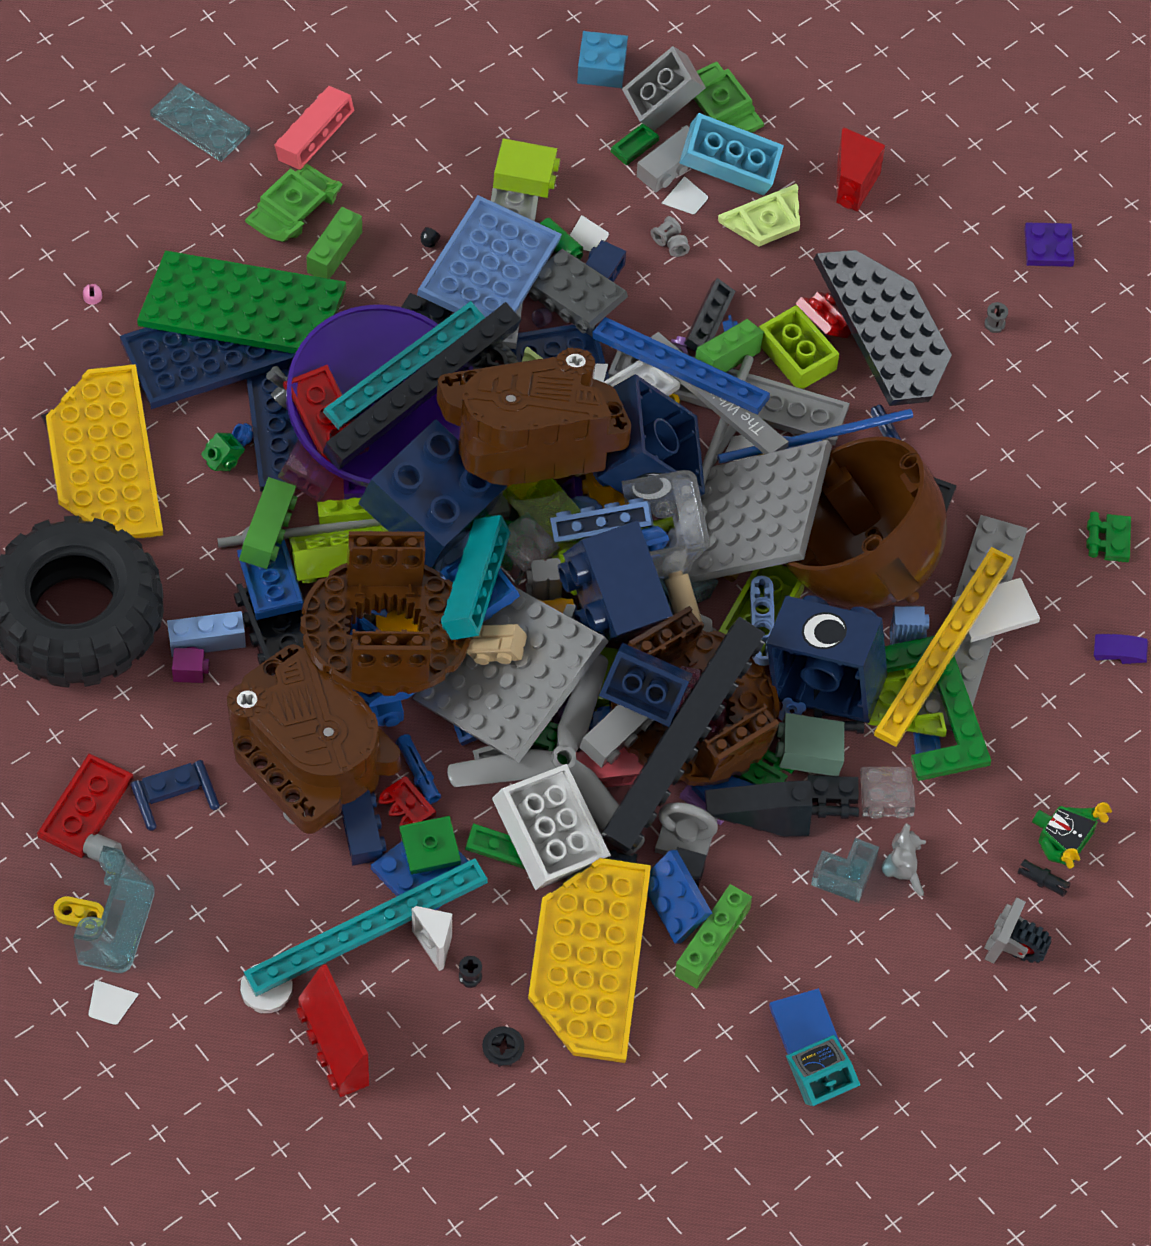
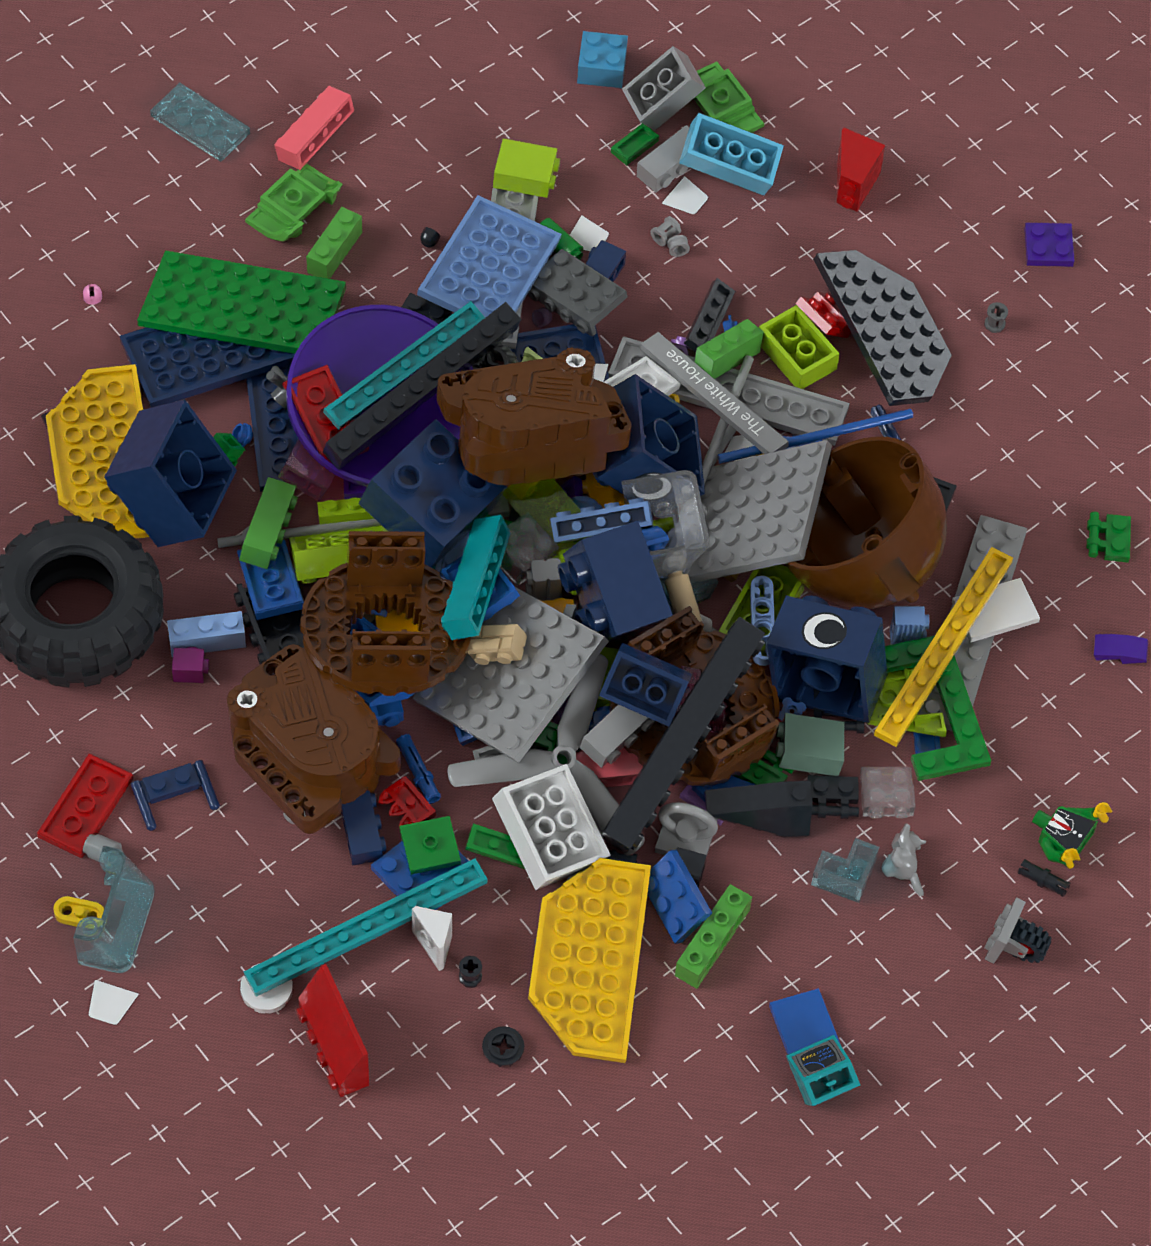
(170, 473): none -> dark blue brick
(681, 365): blue plate -> none
(765, 217): yellowish green wing -> none

